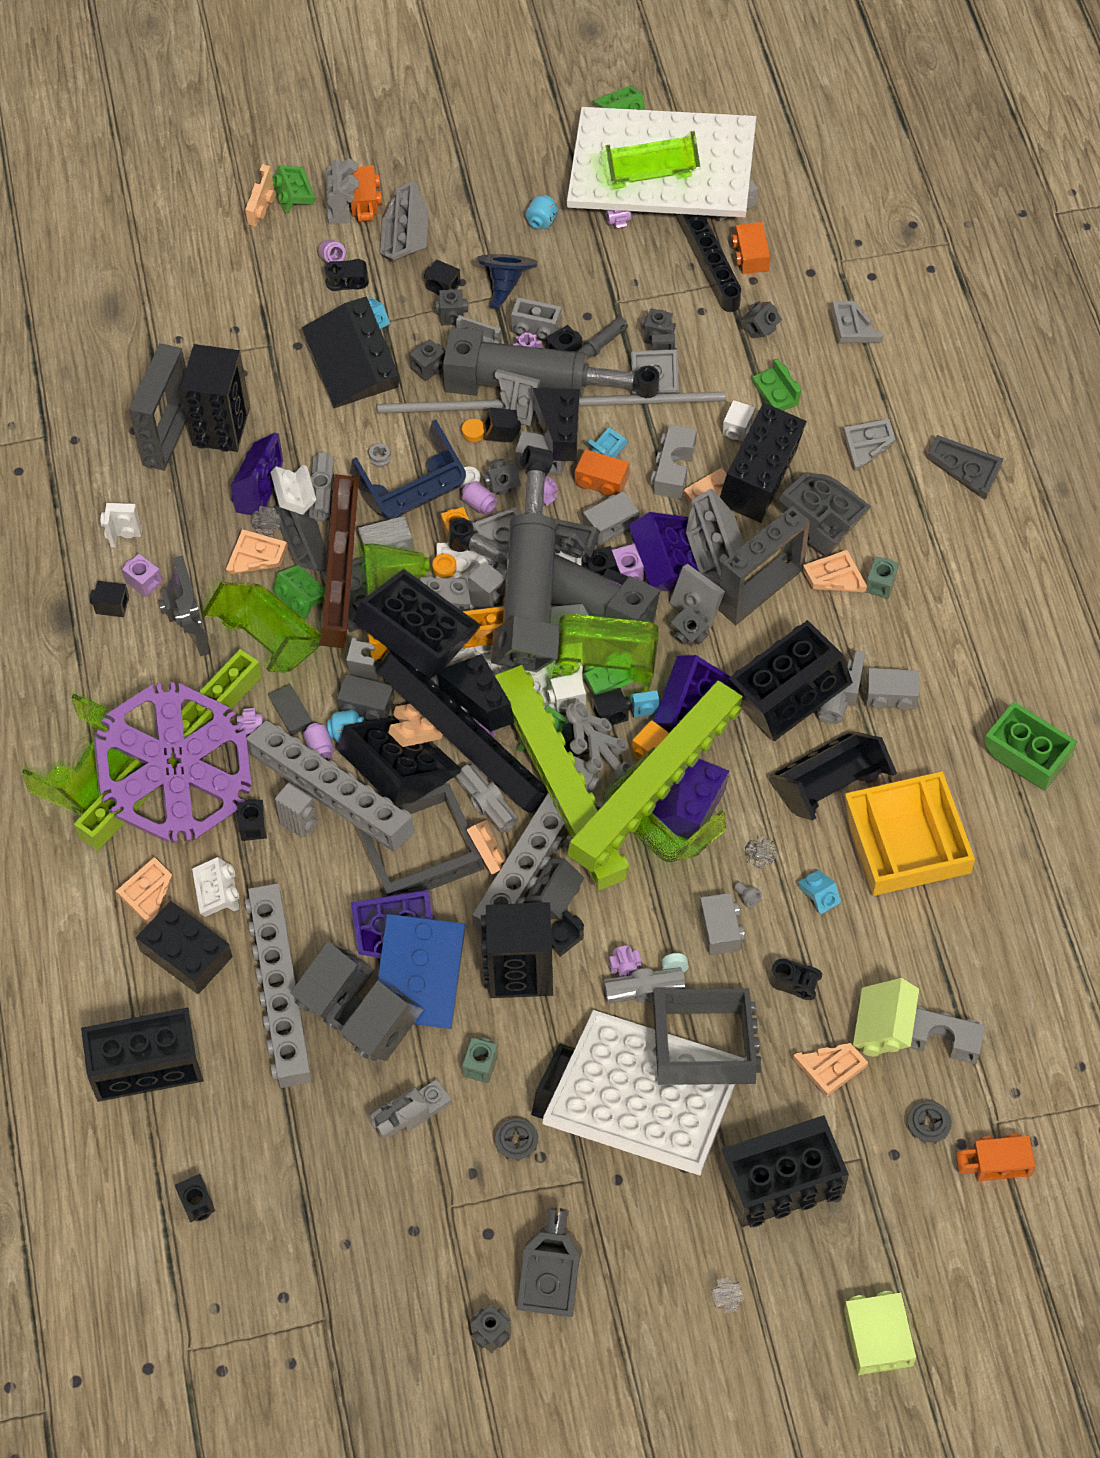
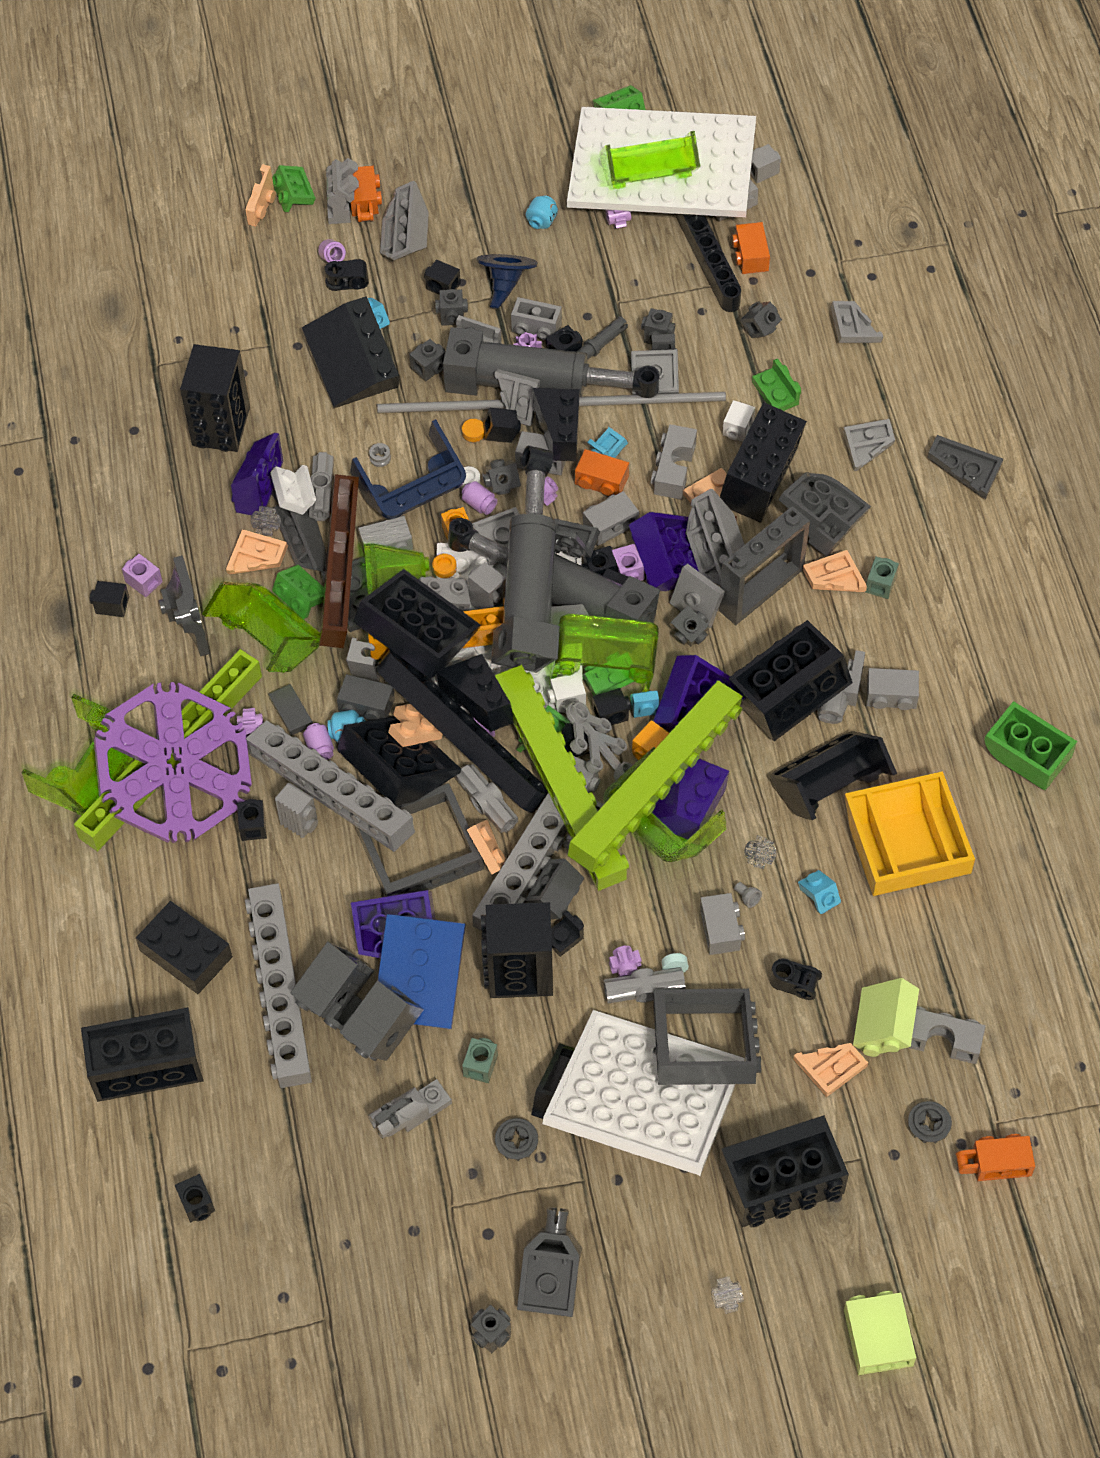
(120, 521): white bracket -> none
(146, 890): light nougat wing -> none
(162, 375): dark grey window -> none
(215, 887): white bracket -> none
(765, 163): none -> light grey brick

